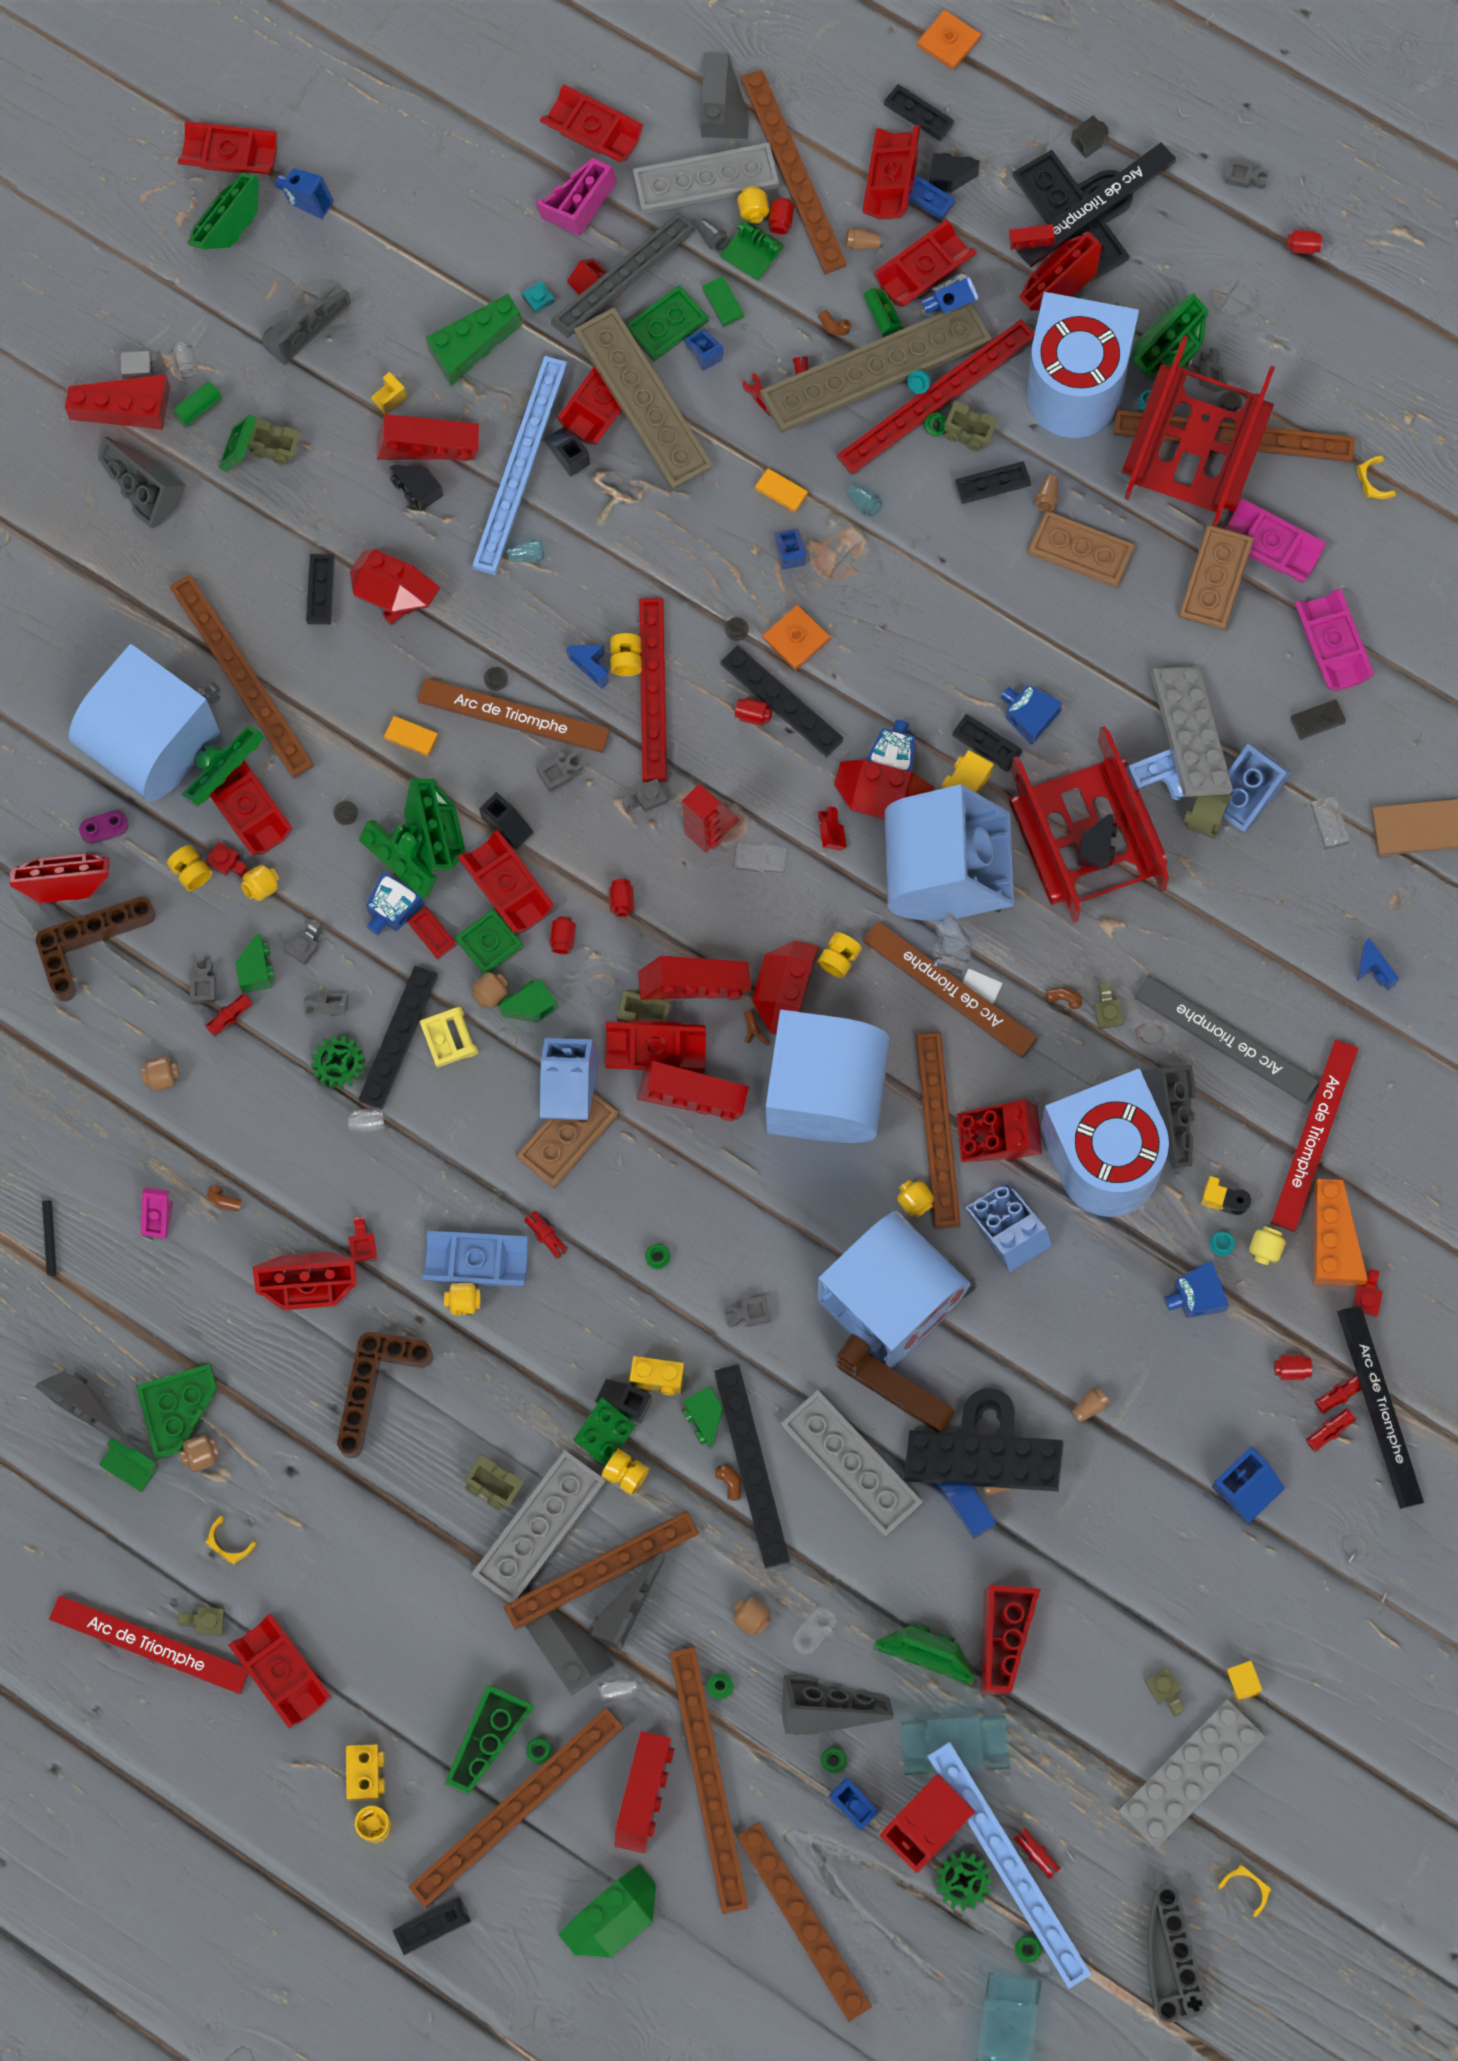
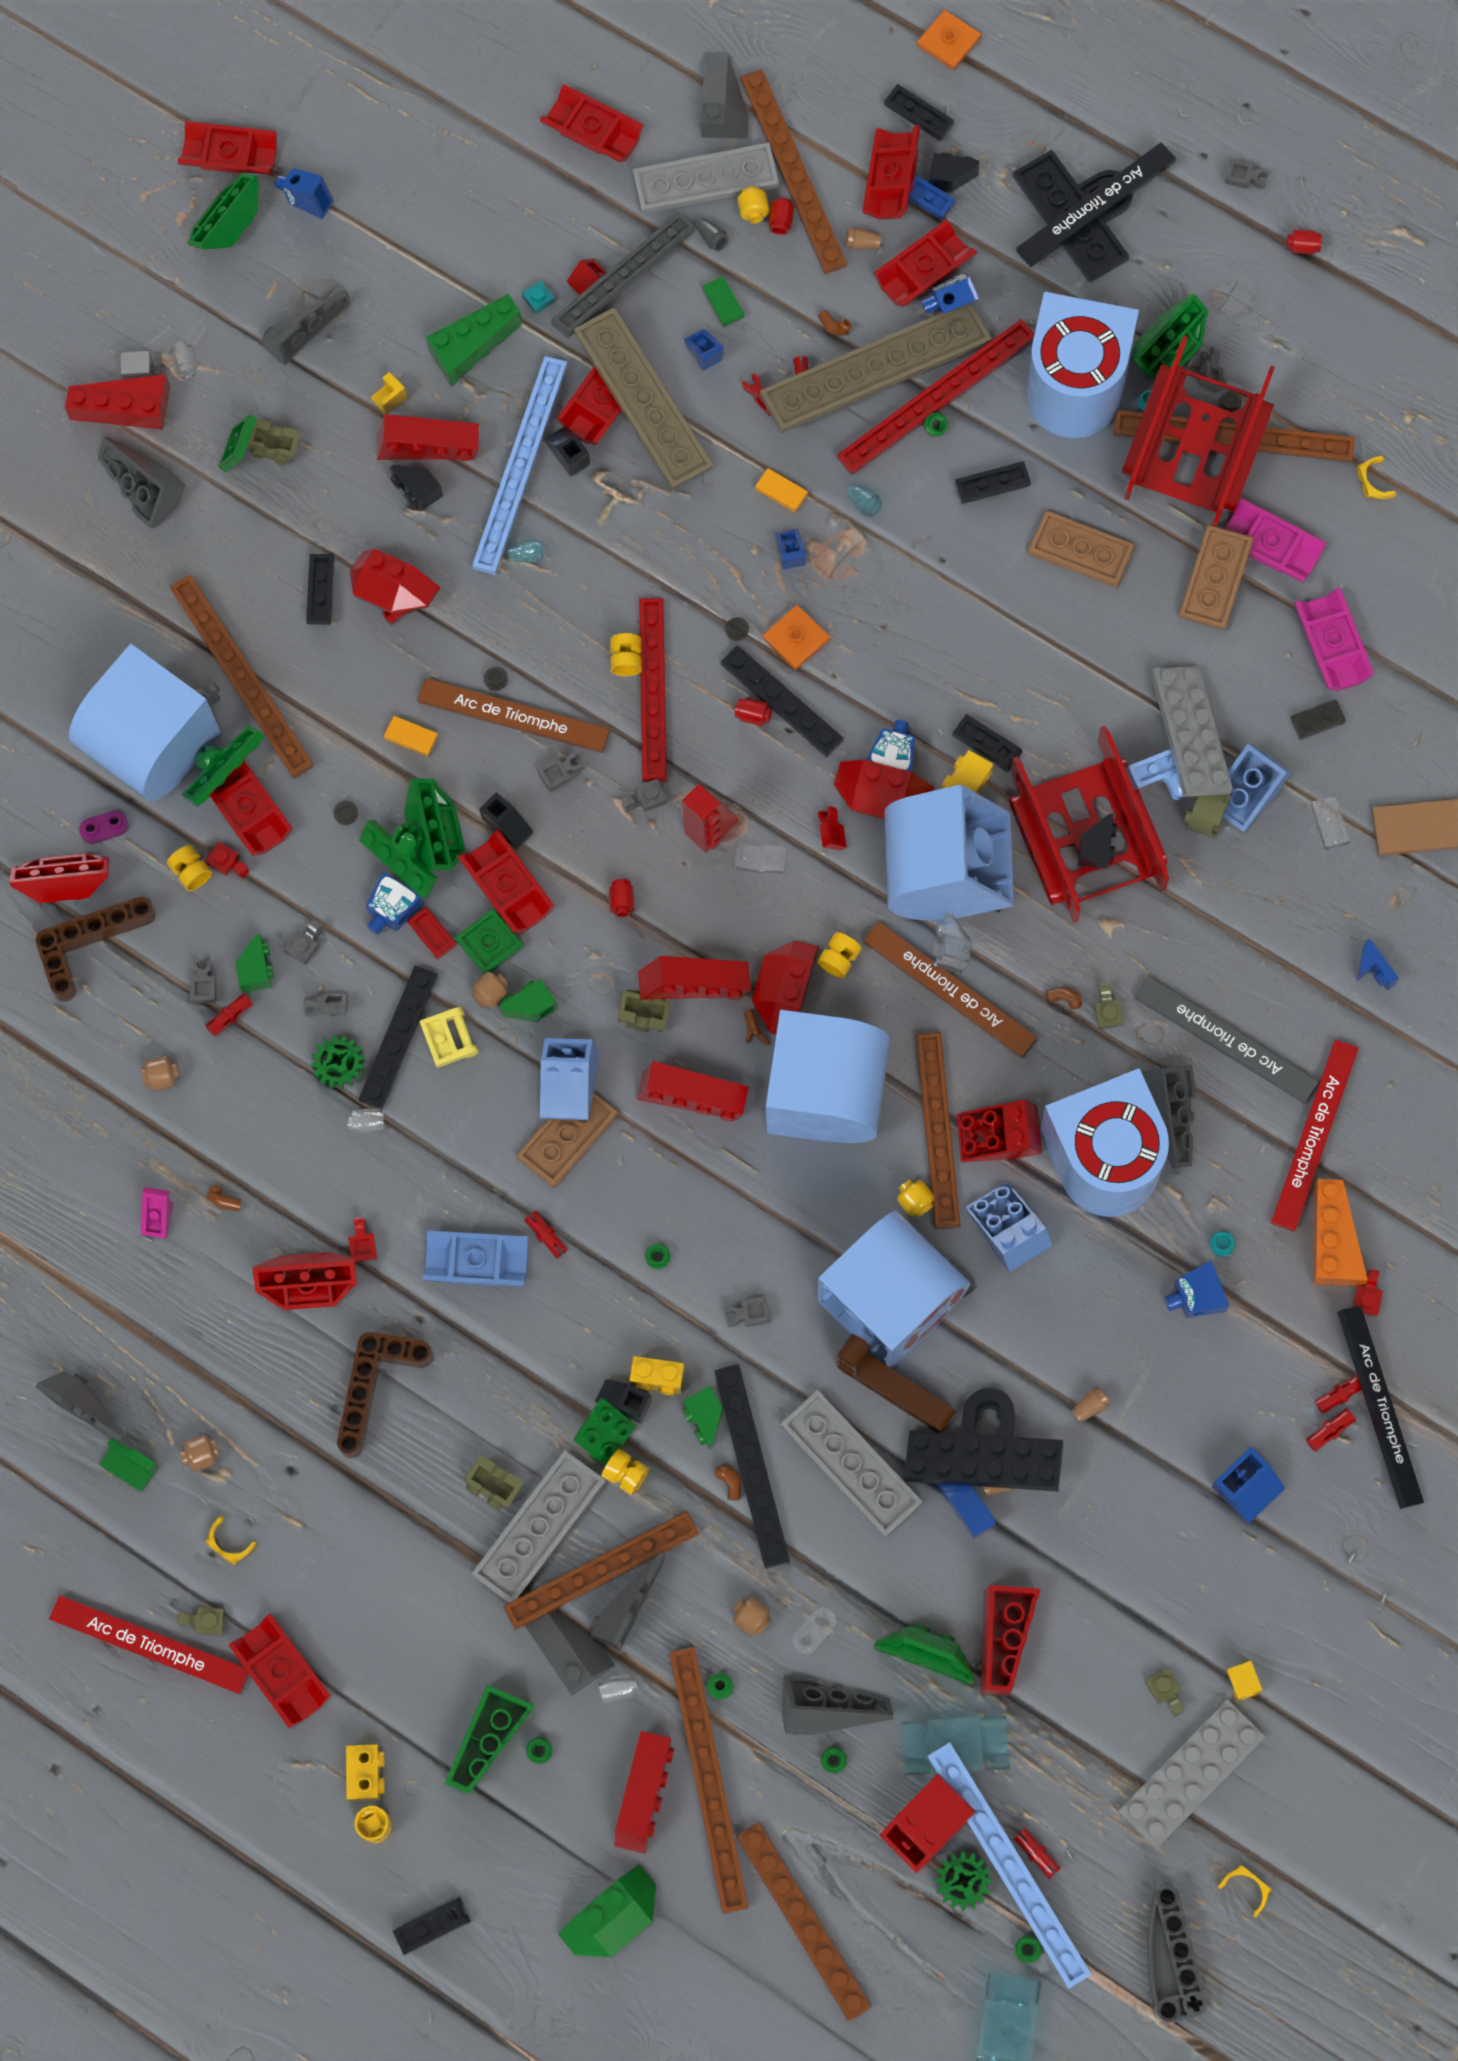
(49, 1238): black bar -> none
(175, 1407): green plate -> none
(197, 404): green brick -> none
(260, 882): yellow head -> none
(462, 1299): yellow head -> none
(515, 1808): dark orange plate -> none
(562, 935): red brick -> none
(579, 198): dark pink wedge -> none
(585, 659): blue slope -> none
(640, 1042): red piece -> none
(667, 323): green tile -> none
(752, 250): green hinge -> none
(853, 1803): blue slope -> none
(882, 311): green brick -> none
(919, 381): teal plate -> none
(969, 427): olive cylinder -> none
(983, 985): white sticker -> none
(1030, 711): blue torso -> none
(1031, 237): red piece -> none
(1048, 494): medium nougat cone -> none
(1063, 271): red wedge -> none
(1089, 136): clear smoke brick -> none
(1225, 1199): leg -> none
(1267, 1245): light yellow head -> none
(1293, 1367): red brick -> none

